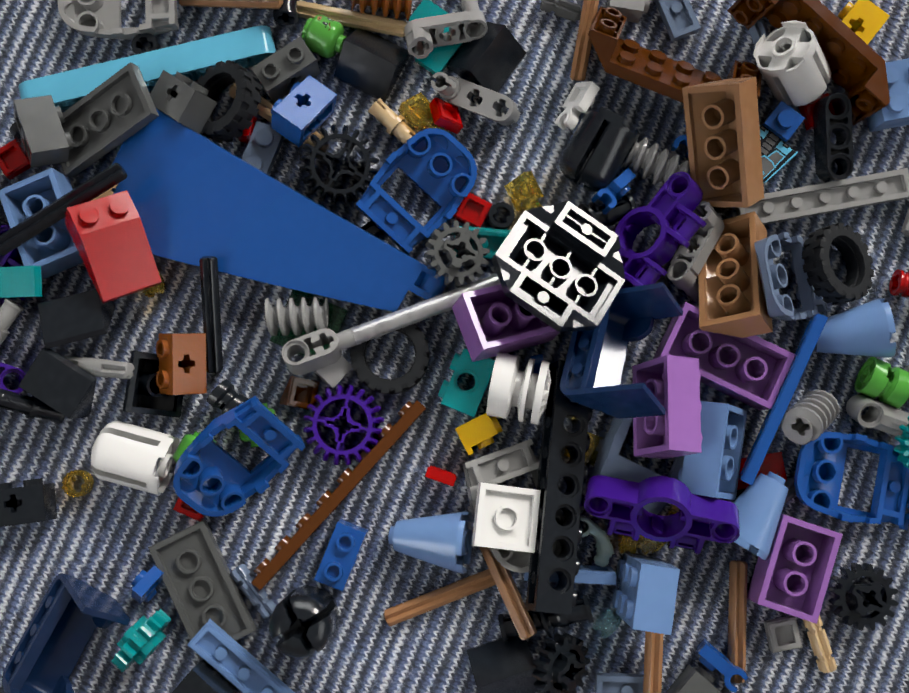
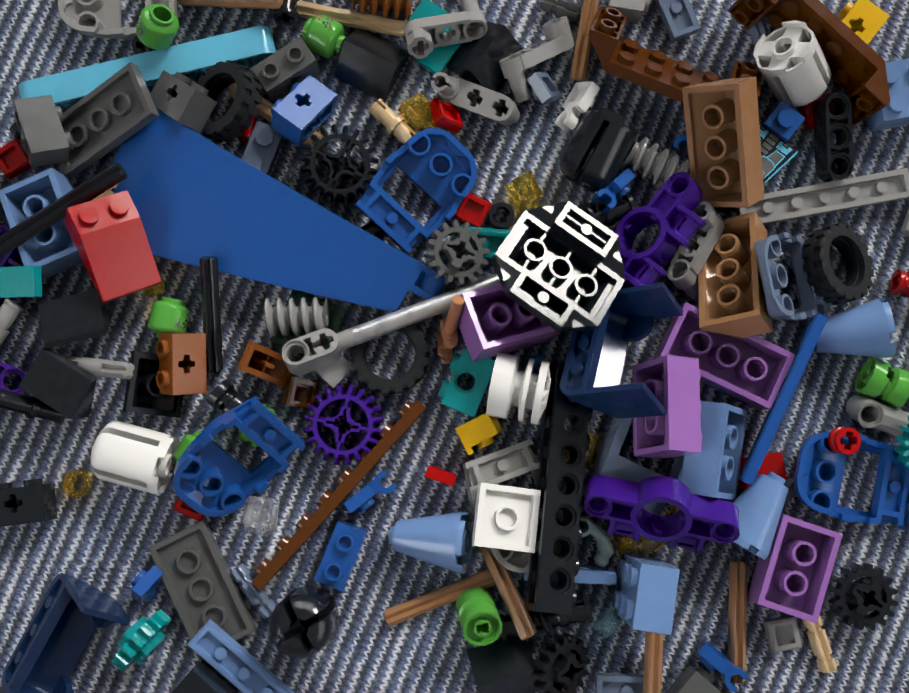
(157, 26): none -> bright green head
(169, 316): none -> bright green head
(261, 515): none -> clear brick
(265, 364): none -> dark orange slope
(363, 498): none -> blue plate
(447, 336): none -> nougat piece
(478, 616): none -> bright green wheel
(513, 67): none -> light grey beam
(543, 88): none -> sand blue plate
(810, 416): light grey piece -> none
(853, 444): none -> red bush

